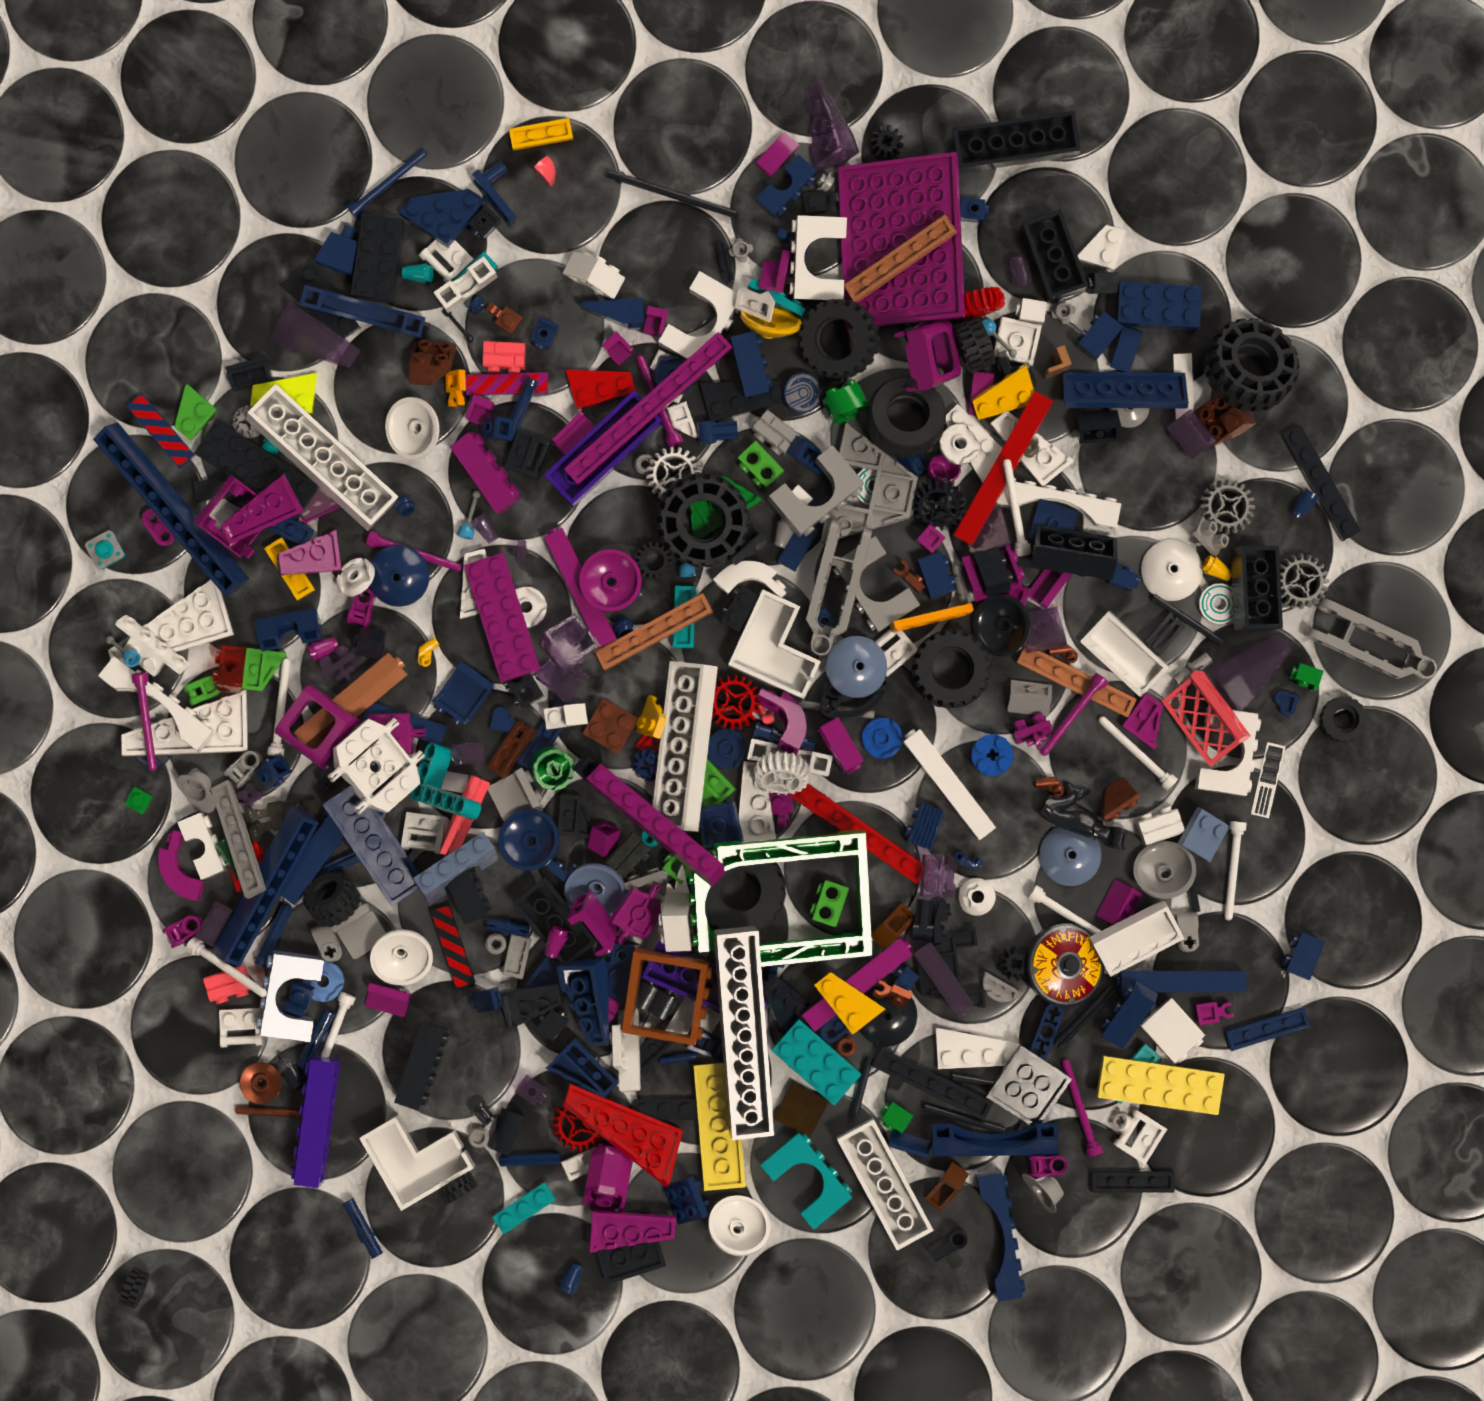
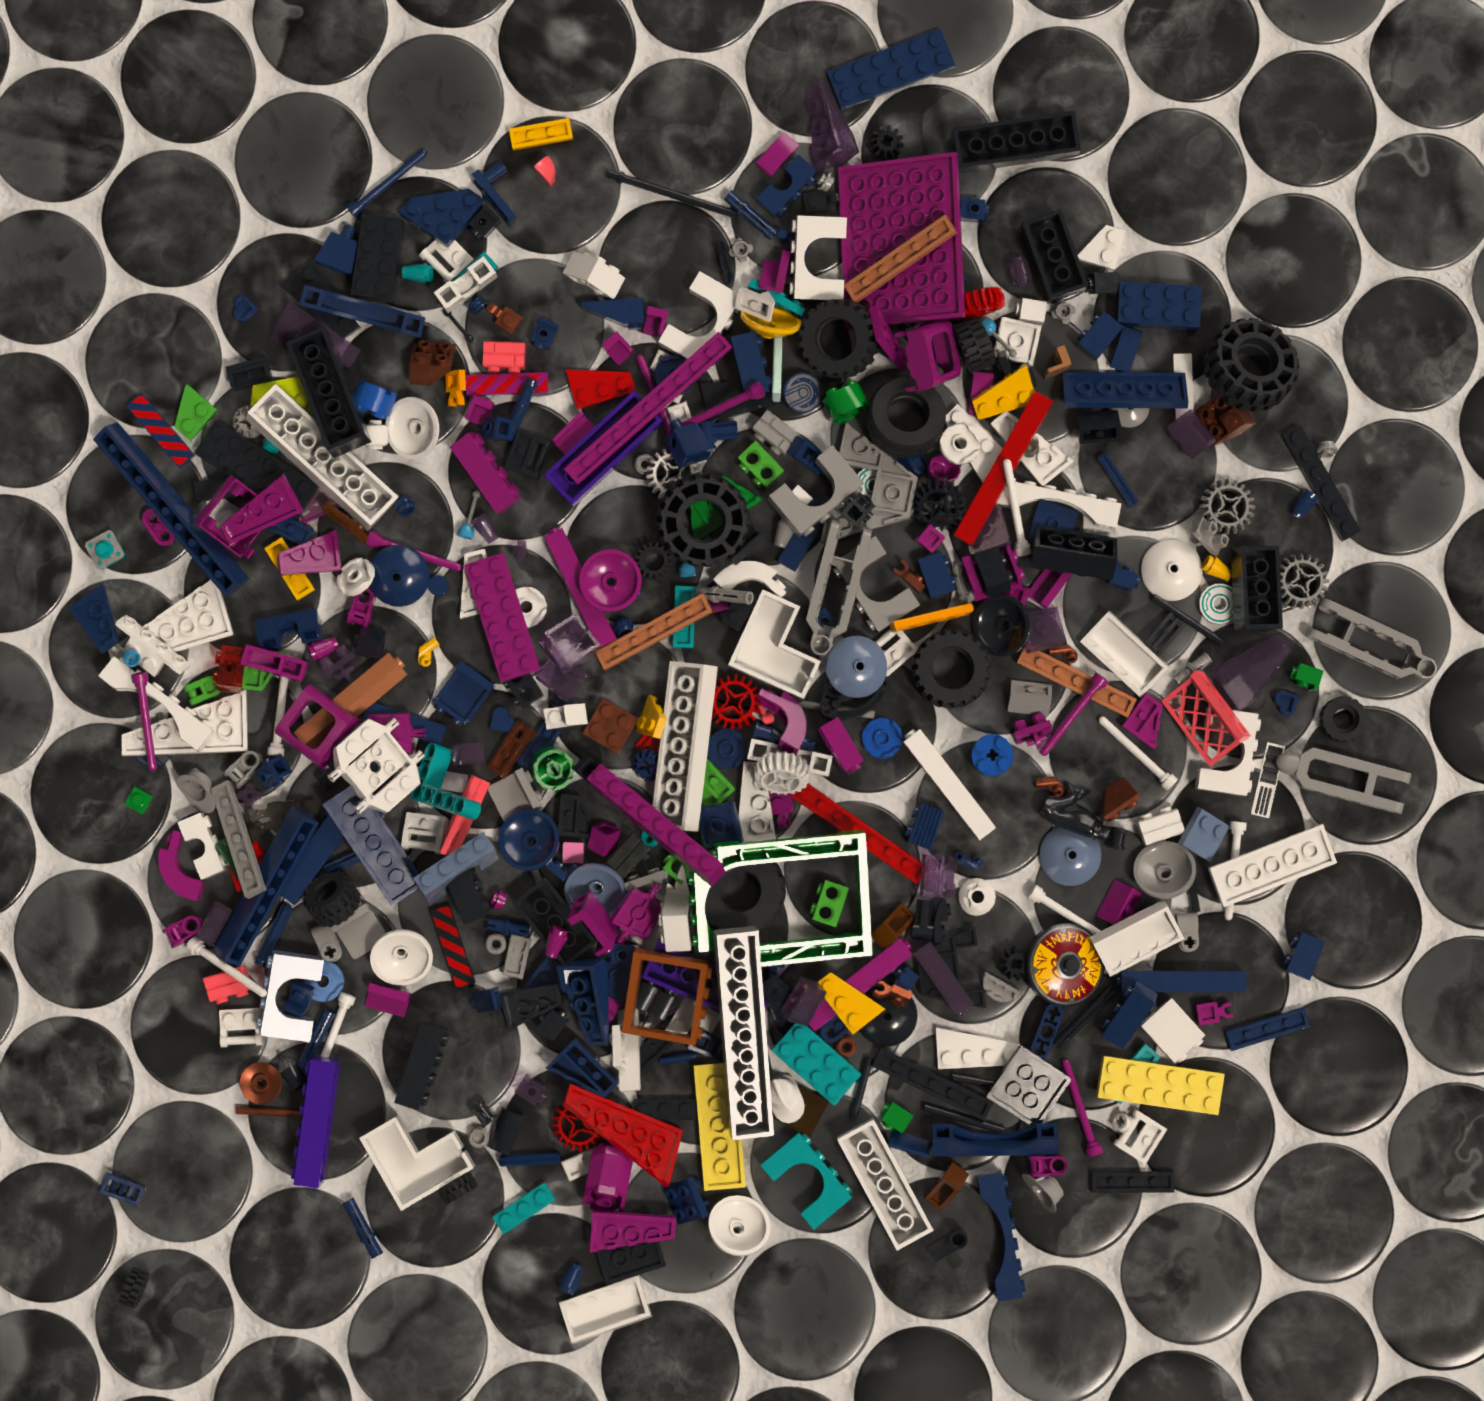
(96, 618): none -> dark blue wing
(107, 1176): none -> dark blue slope
(244, 309): none -> dark blue tile
(275, 663): none -> magenta slope
(328, 392): none -> black brick
(345, 521): none -> reddish brown plate
(374, 398): none -> blue brick
(378, 434): none -> white head
(438, 585): none -> dark blue tile
(498, 899): none -> magenta plate
(573, 852): none -> bright pink slope
(605, 1309): none -> white slope
(688, 443): none -> dark blue torso
(719, 606): none -> magenta sticker
(732, 199): none -> dark blue pin
(742, 596): none -> light grey pin
(755, 391): none -> magenta piece
(777, 369): none -> light aqua tile
(786, 1099): none -> white piece
(803, 1001): none -> clear purple brick
(858, 509): none -> black brick
(887, 340): none -> magenta wing
(890, 69): none -> dark blue plate
(1117, 479): none -> dark blue axle
(1272, 865): none -> white plate
(1298, 767): none -> light grey piece
(1326, 449): none -> light grey plate

